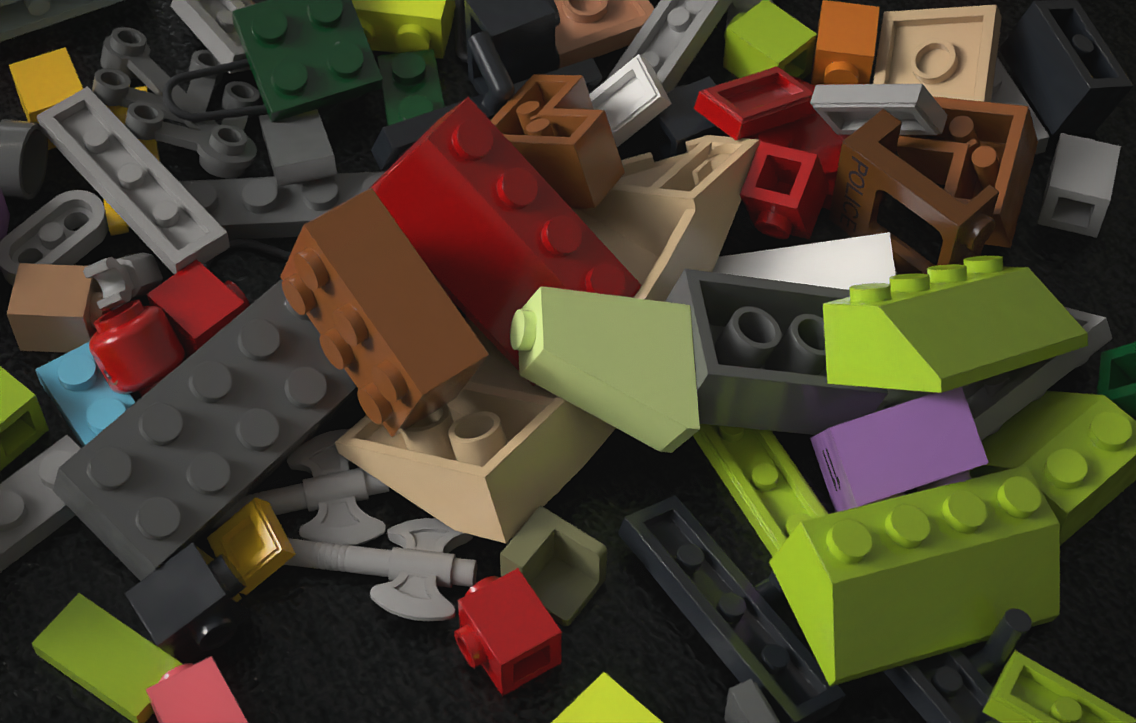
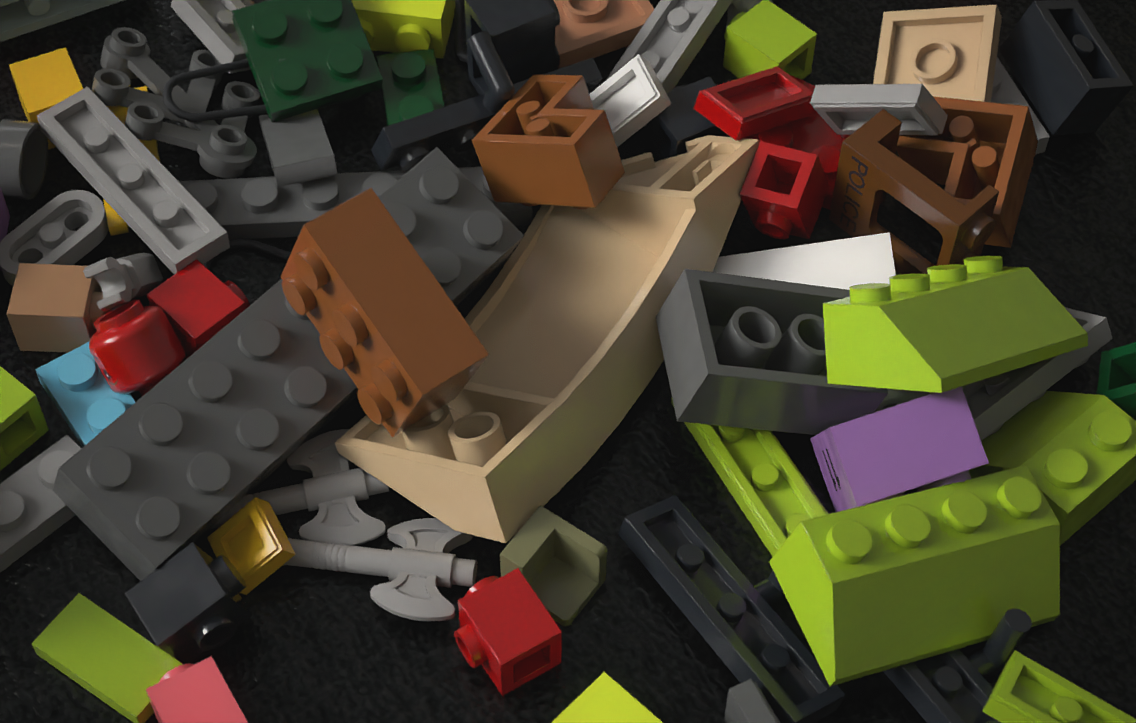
(492, 224): red slope -> none
(613, 359): yellowish green slope -> none
(845, 44): orange brick -> none
(1079, 185): light grey brick -> none

